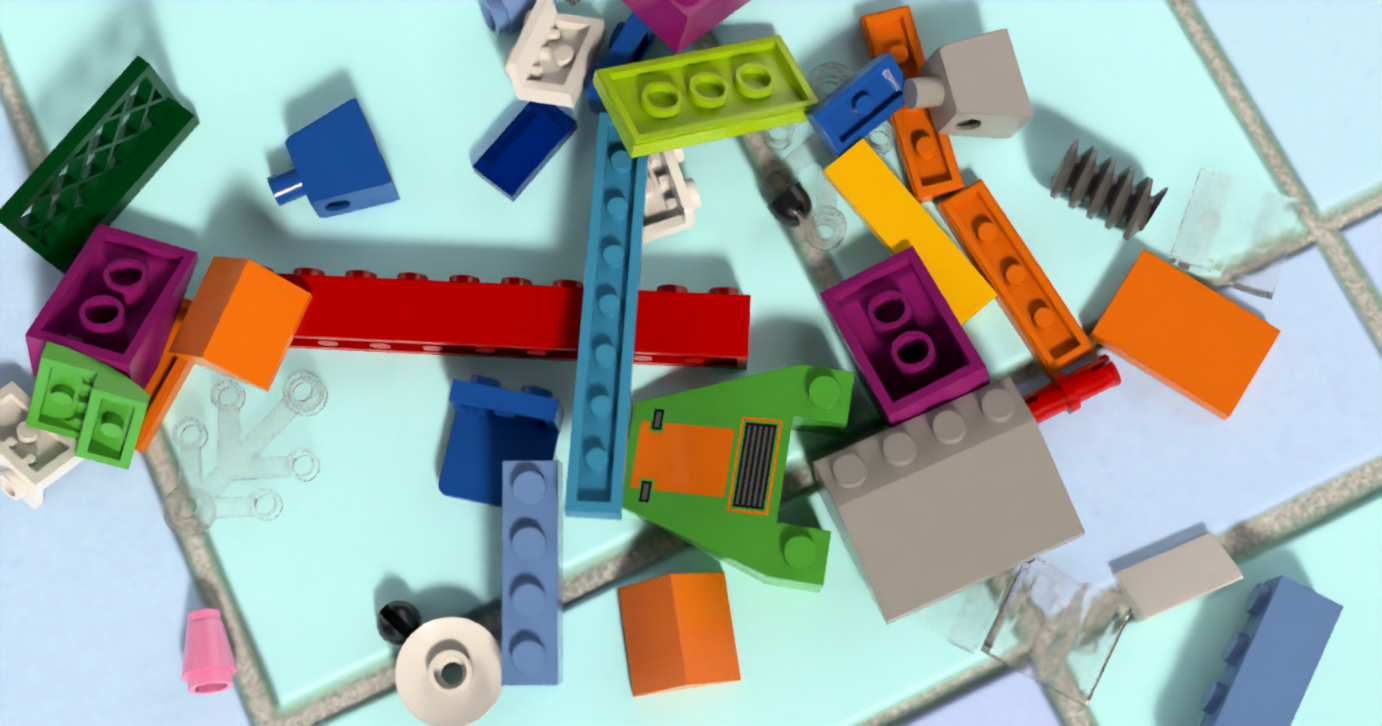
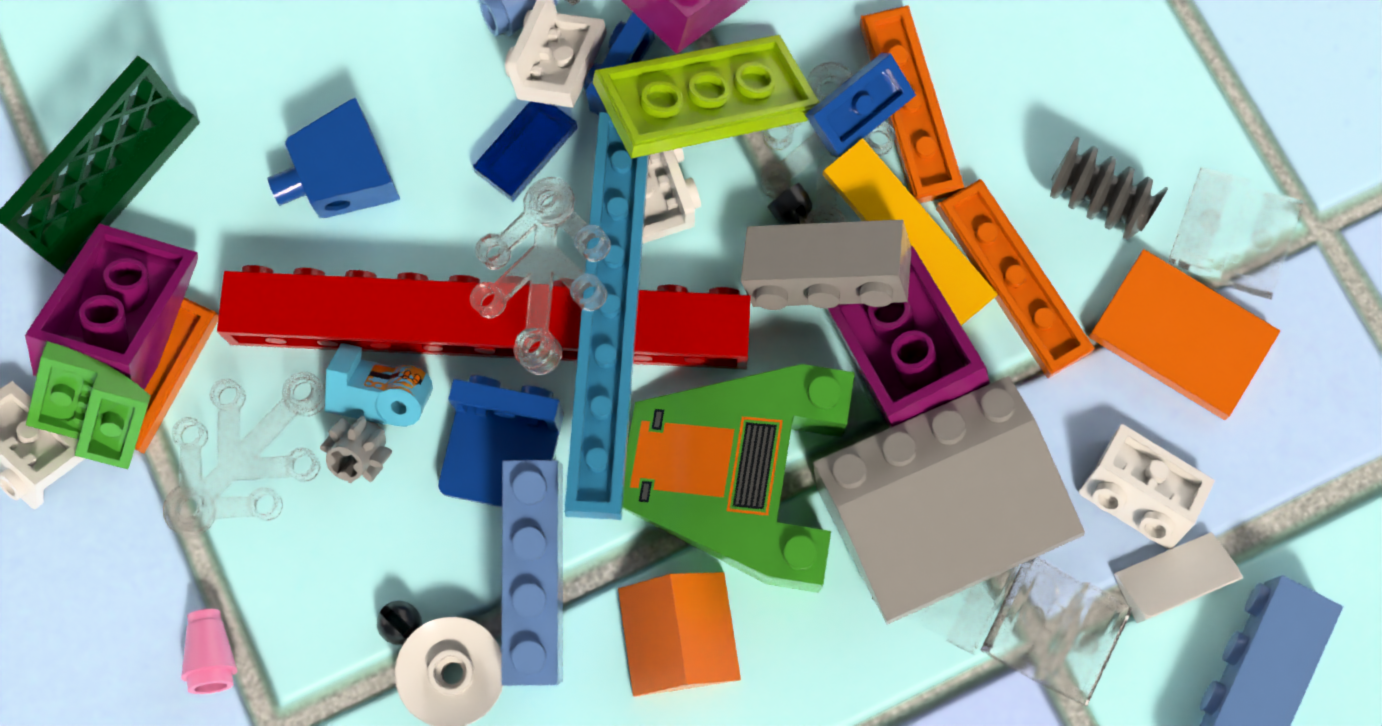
(241, 321): orange slope -> none
(356, 449): none -> light grey gear
(375, 389): none -> medium azure leg
(539, 267): none -> clear plant
(827, 264): none -> light grey brick
(972, 88): light grey torso -> none
(1070, 390): red pin -> none
(1147, 487): none -> white bracket

